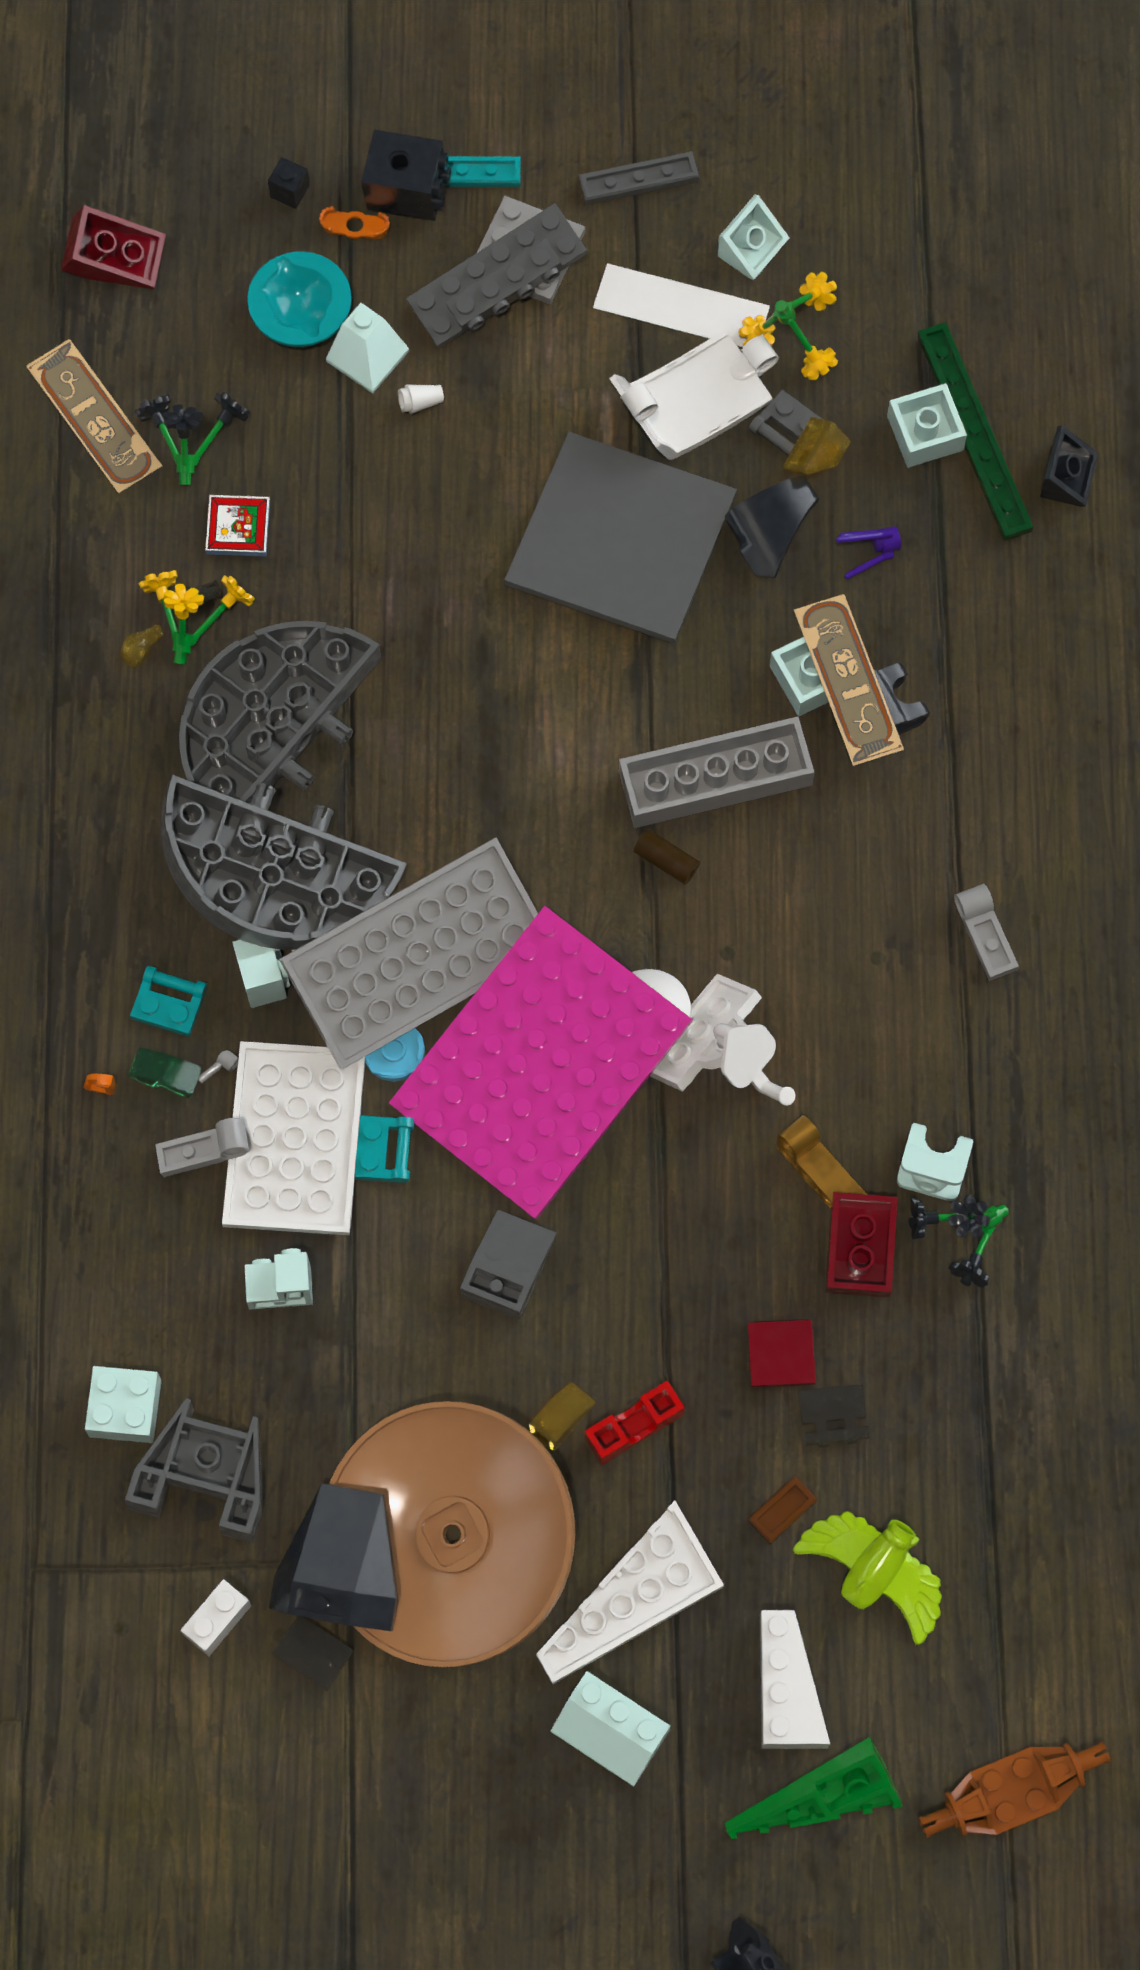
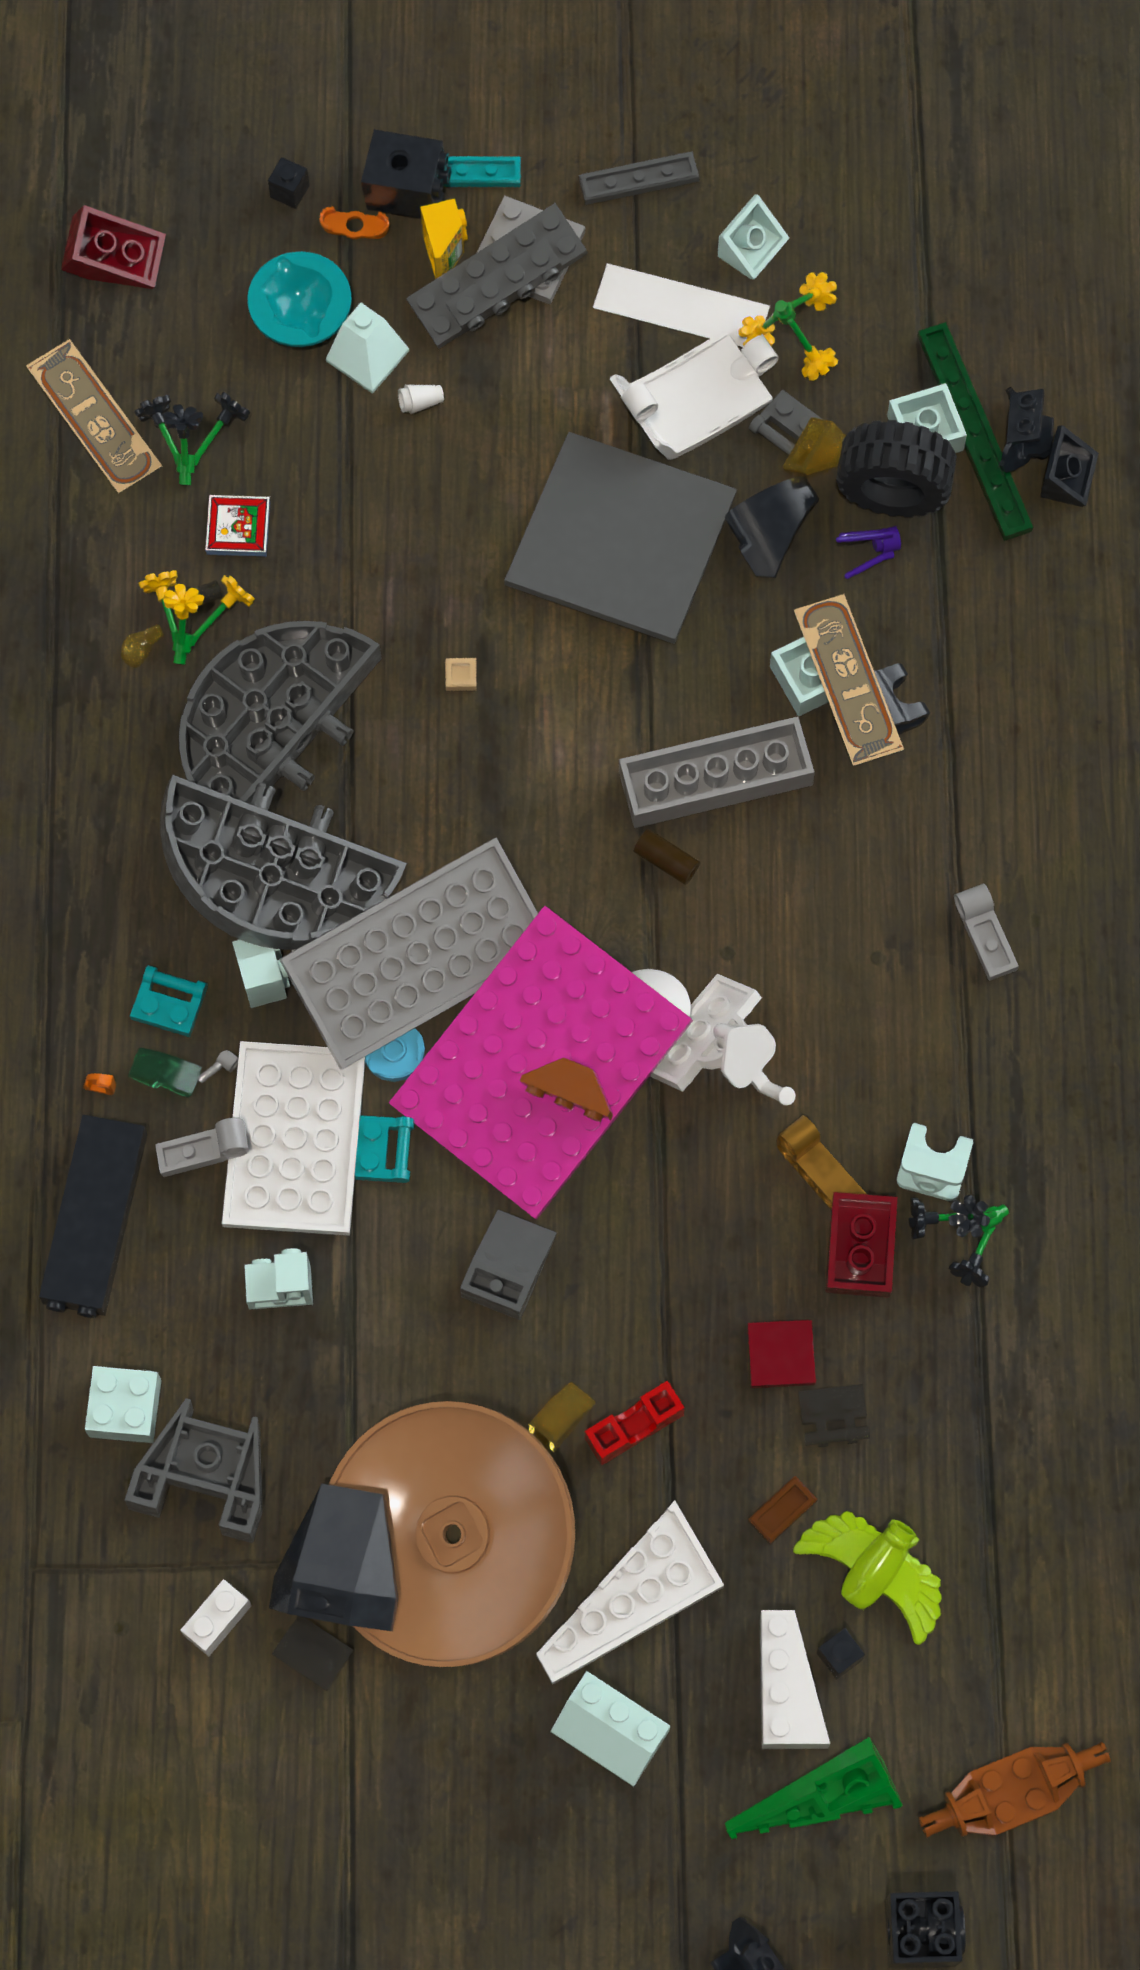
(93, 1216): none -> black brick
(443, 234): none -> yellow slope
(460, 674): none -> tan tile
(571, 1086): none -> dark orange slope
(840, 1653): none -> black brick
(896, 468): none -> black tyre
(924, 1930): none -> black brick
(1028, 429): none -> black piece

